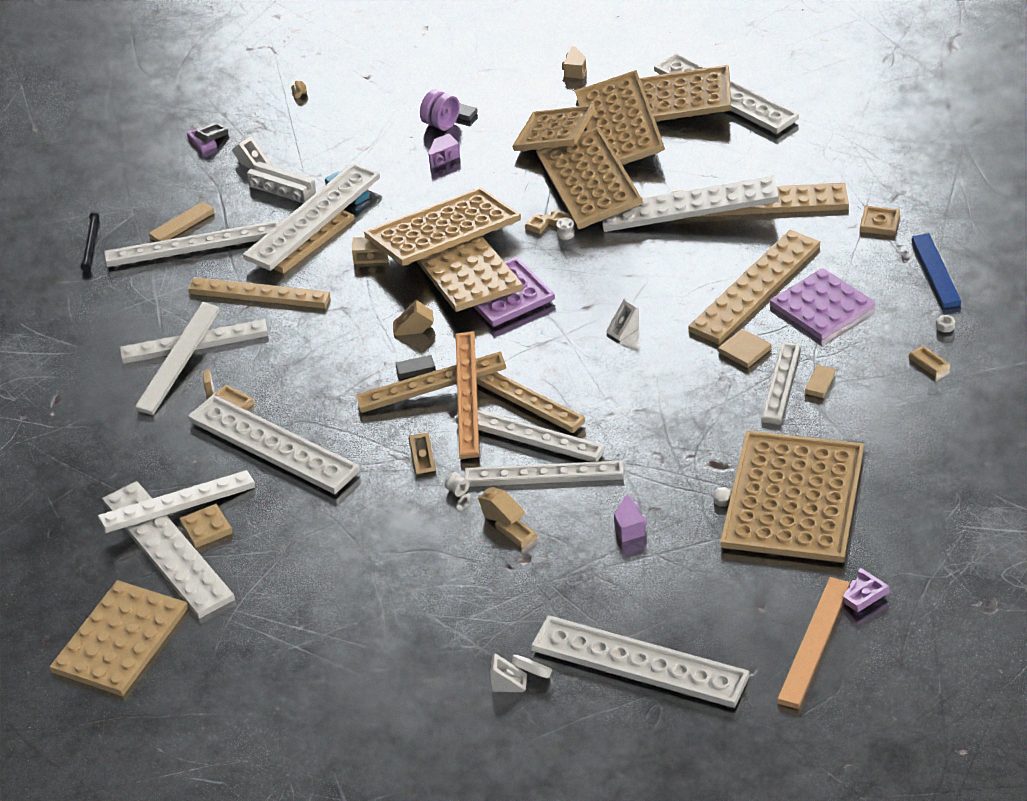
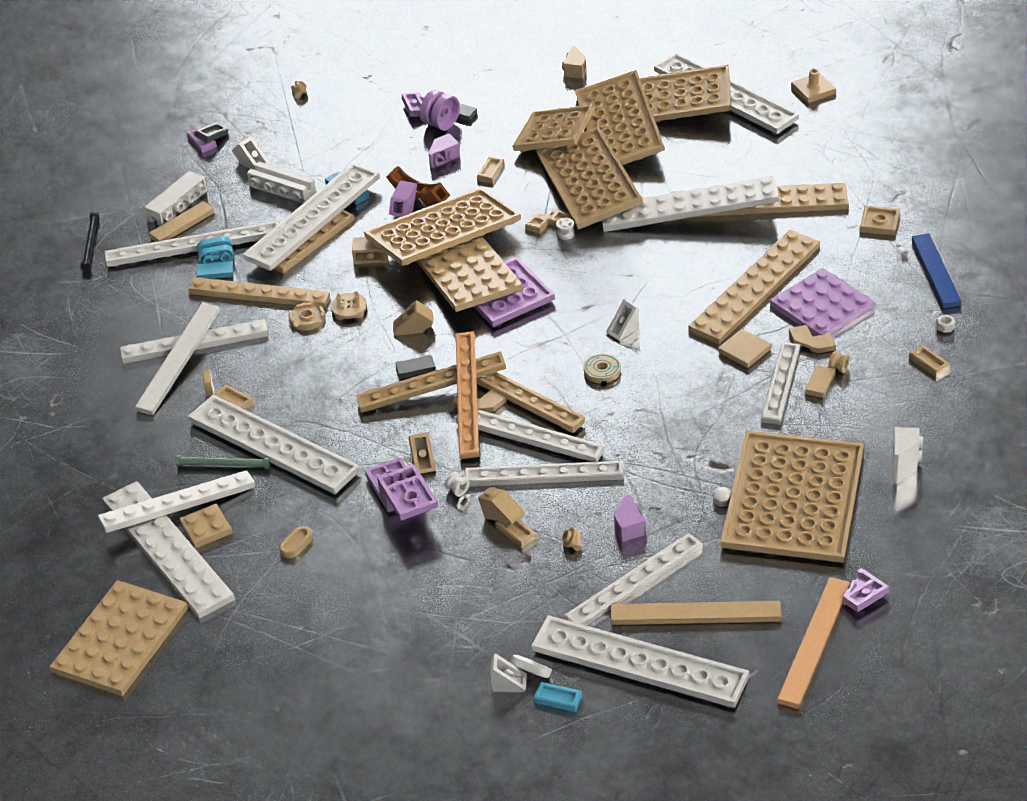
(176, 198): none -> white brick
(215, 250): none -> medium azure brick
(215, 270): none -> medium azure tile
(222, 462): none -> sand green bar
(295, 542): none -> tan tile
(313, 321): none -> tan tile
(348, 305): none -> tan plate
(401, 488): none -> lavender bracket
(403, 199): none -> lavender slope
(412, 102): none -> lavender wing
(427, 193): none -> dark orange arch
(490, 169): none -> tan tile
(490, 401): none -> tan tile
(558, 696): none -> medium azure tile
(572, 539): none -> tan plate
(597, 361): none -> tan tile
(634, 580): none -> white tile
(696, 612): none -> tan tile
(813, 86): none -> tan tile
(817, 344): none -> tan tile
(839, 361): none -> tan wheel
(906, 452): none -> white slope

